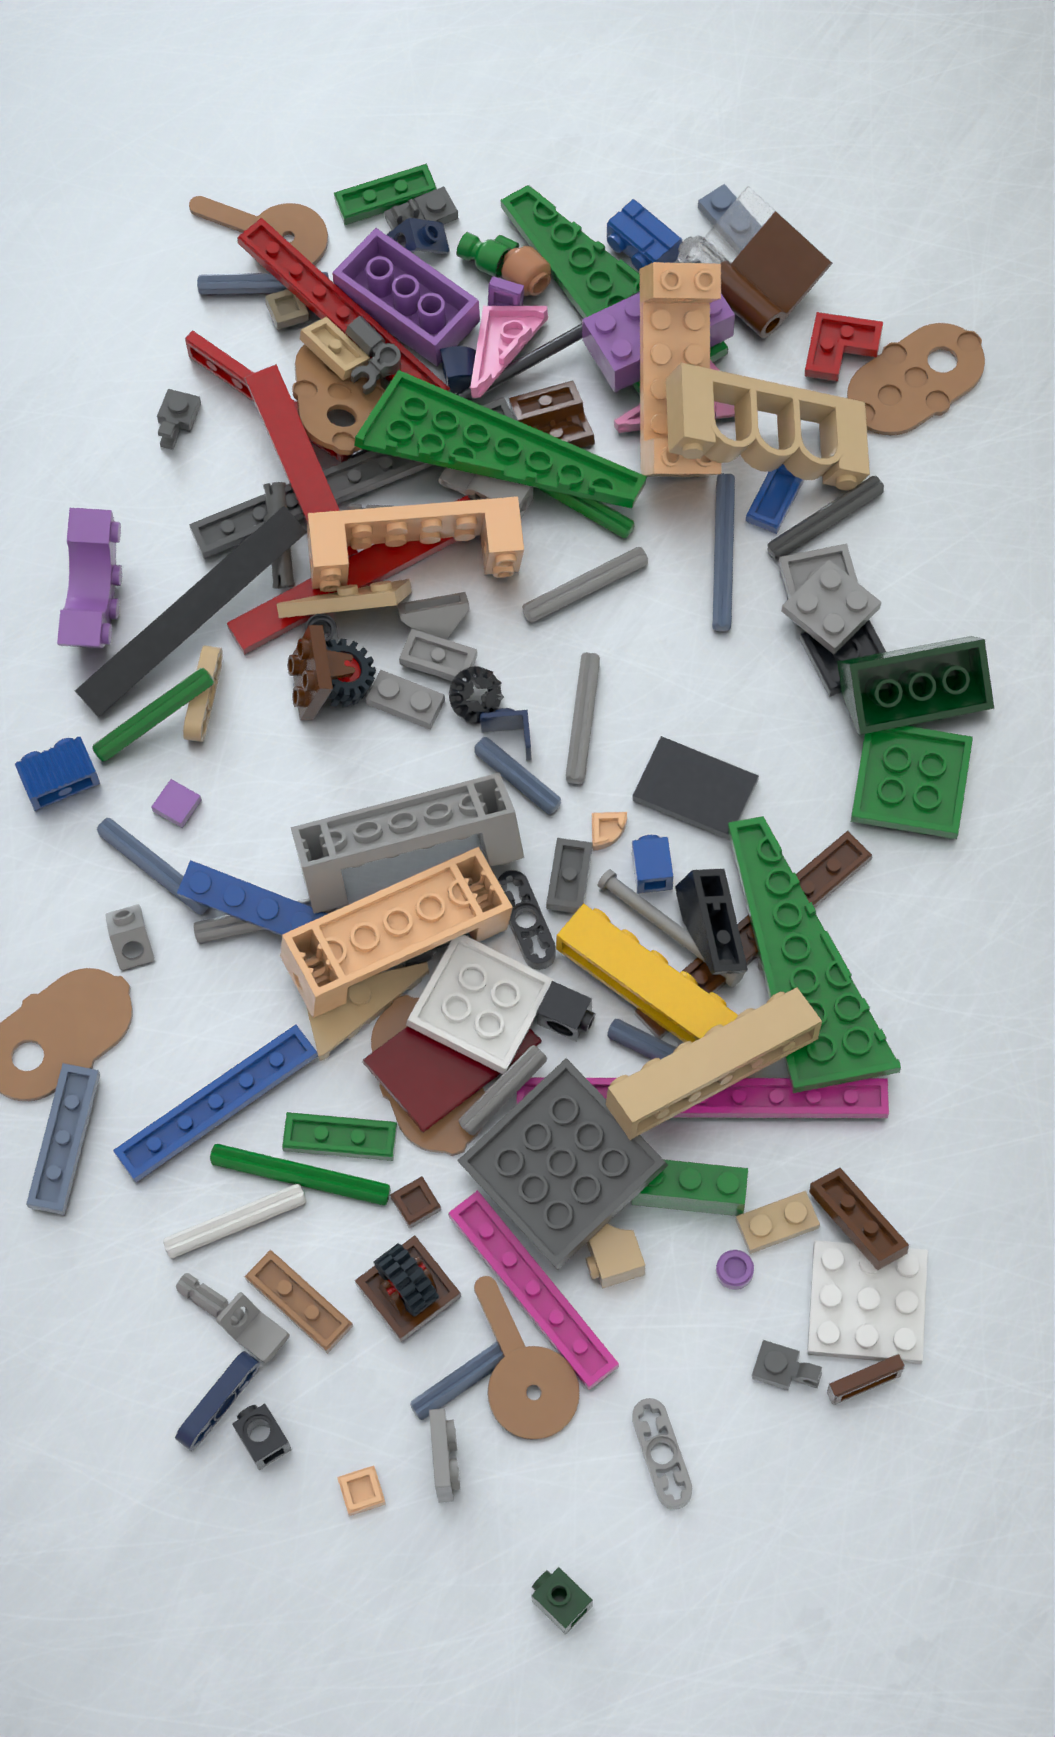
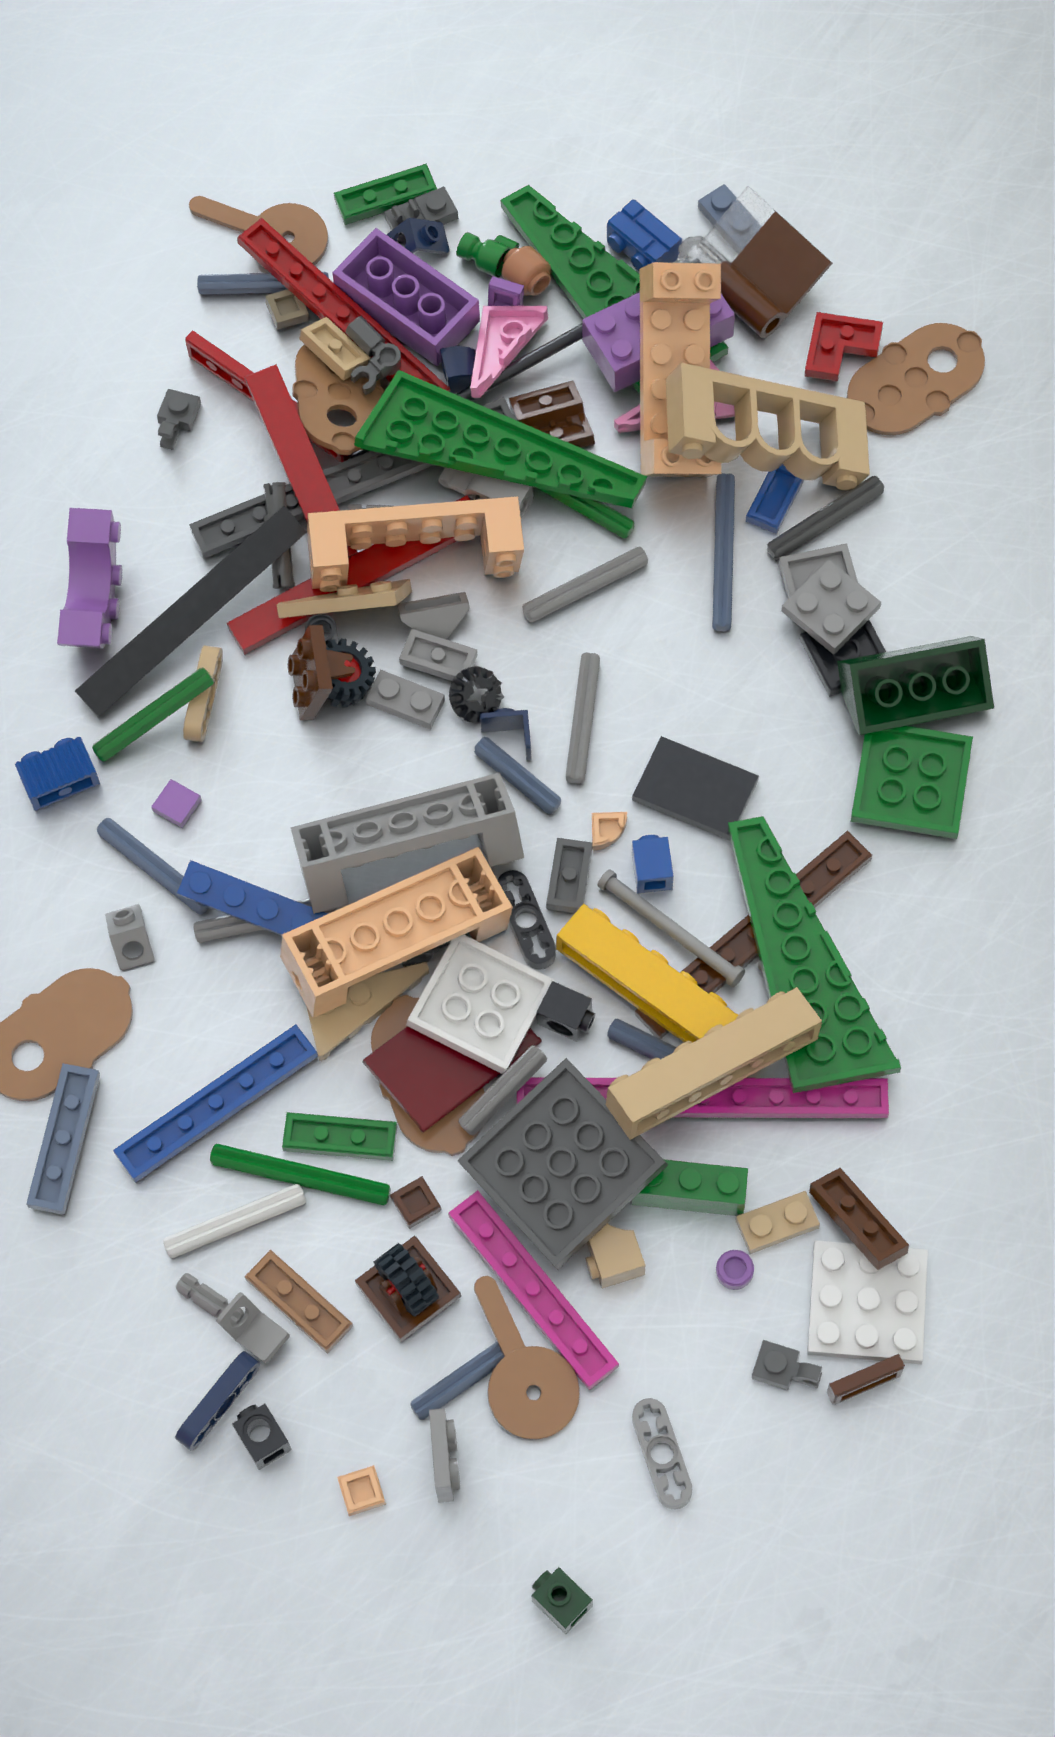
(711, 920): black slope -> none

